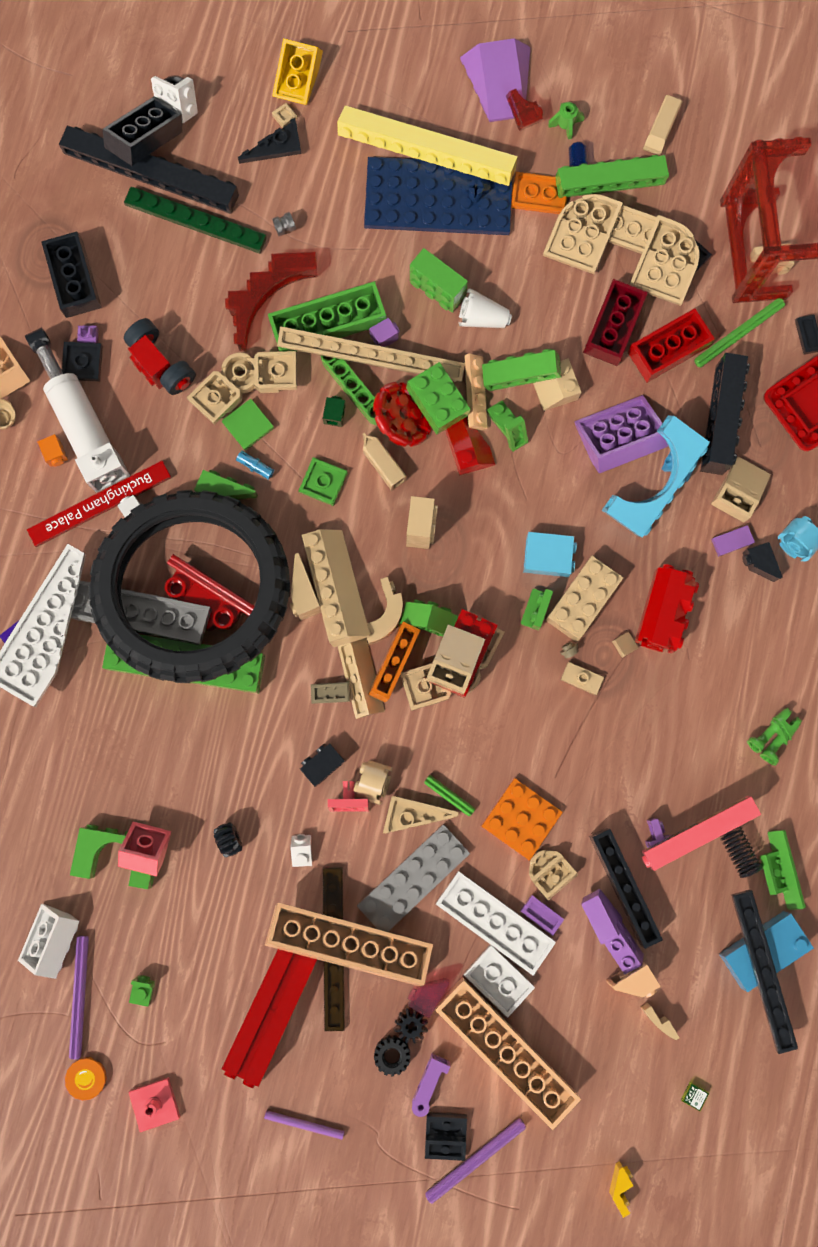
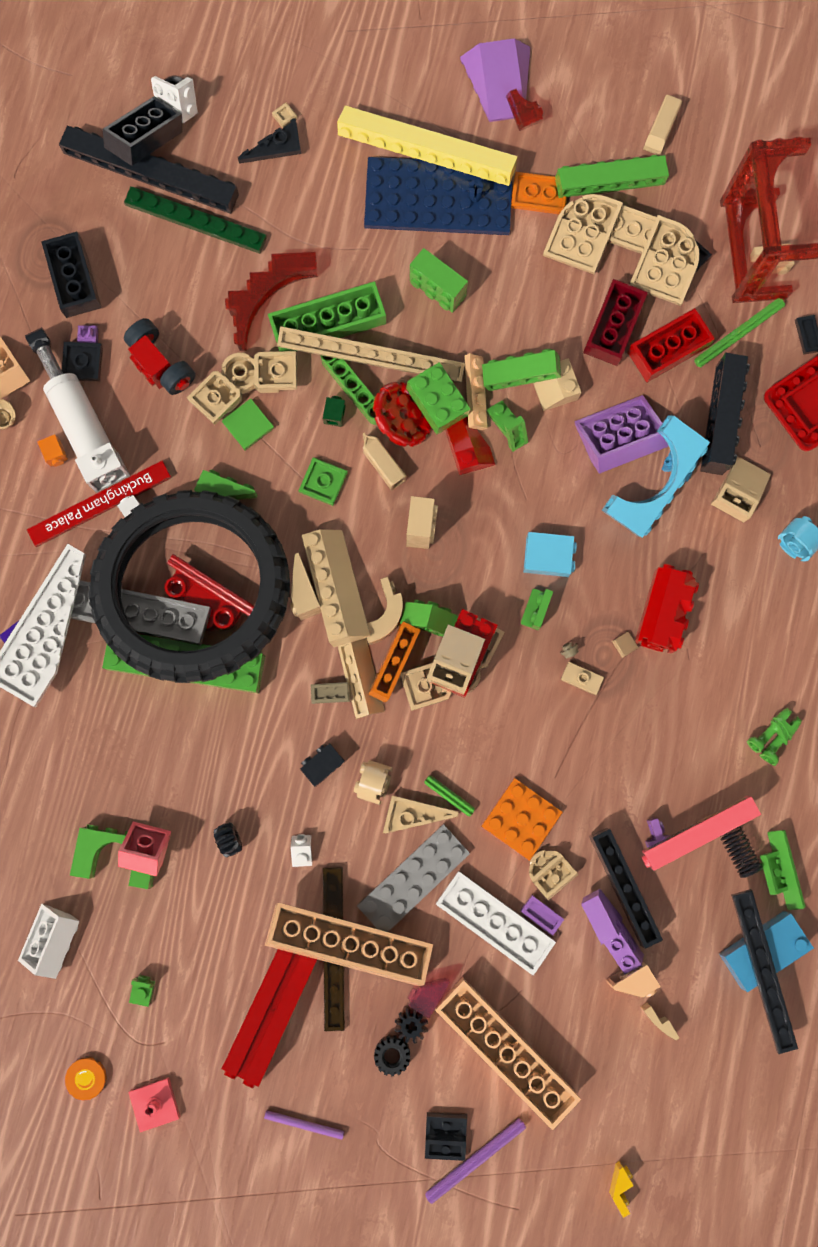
(78, 997): medium lavender axle -> none
(255, 465): dark azure pin -> none
(284, 224): flat silver wheel -> none
(297, 71): yellow slope -> none
(348, 803): coral tile -> none
(384, 333): medium lavender brick -> none
(428, 1082): medium lavender leg -> none
(483, 312): white cone -> none
(499, 980): white plate -> none
(567, 117): bright green brick -> none
(577, 154): clear blue brick -> none
(584, 599): tan brick -> none
(694, 1096): tile -> none
(733, 540): medium lavender tile -> none
(762, 562): black slope -> none

